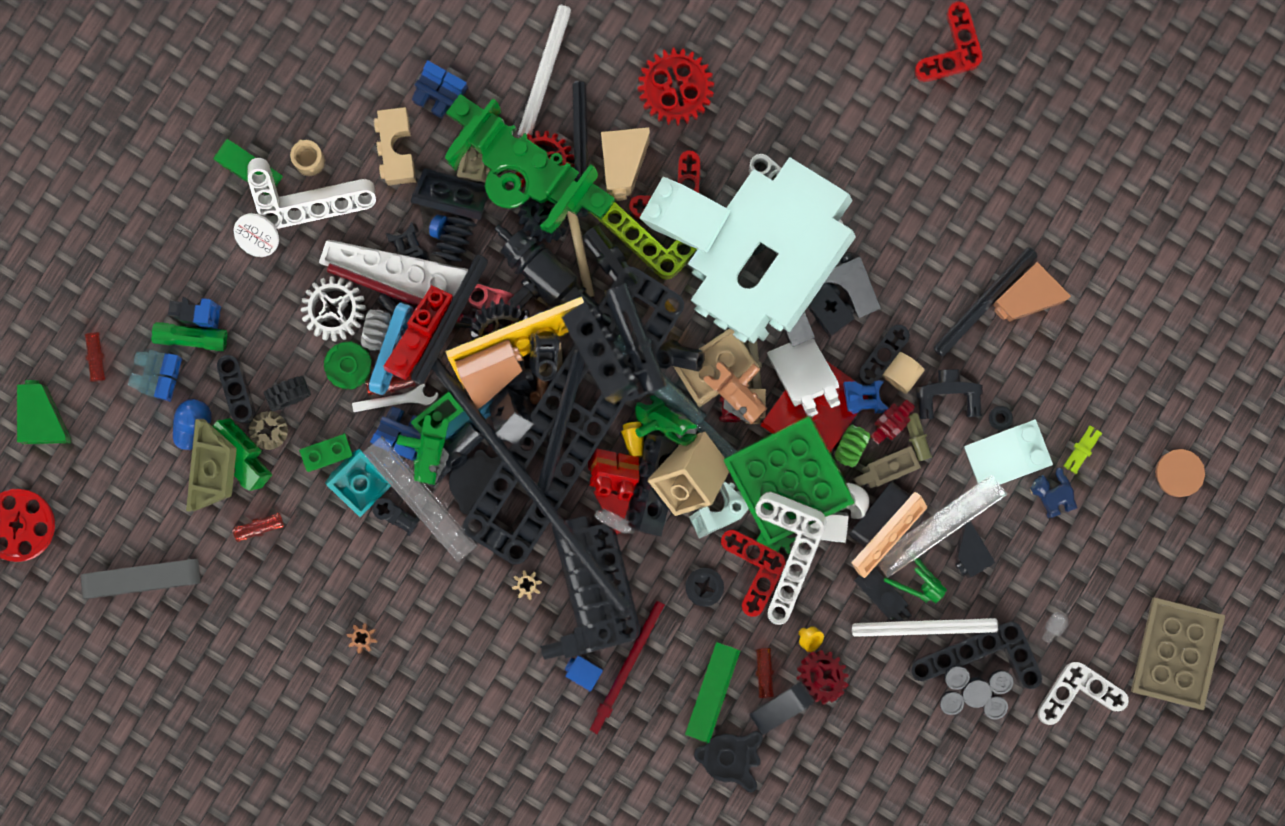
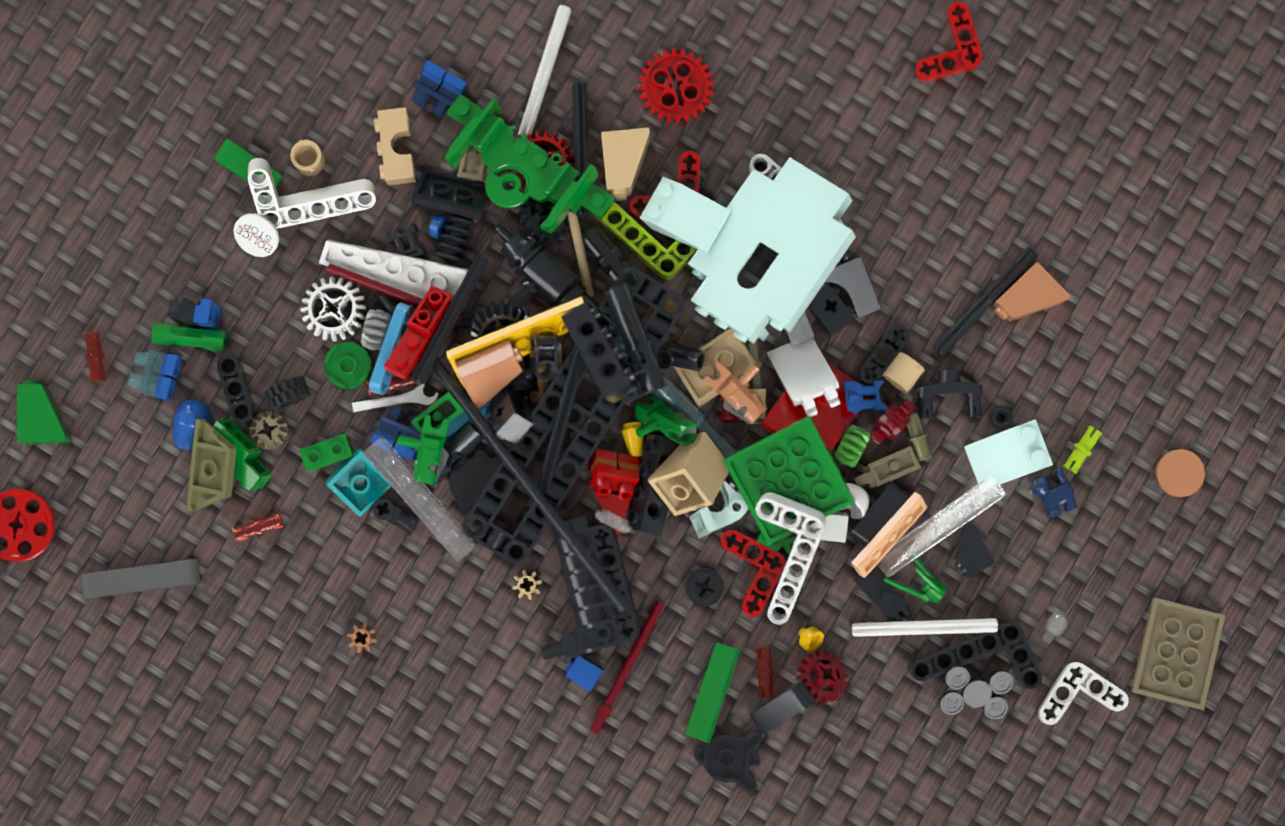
(489, 295): coral piece -> none

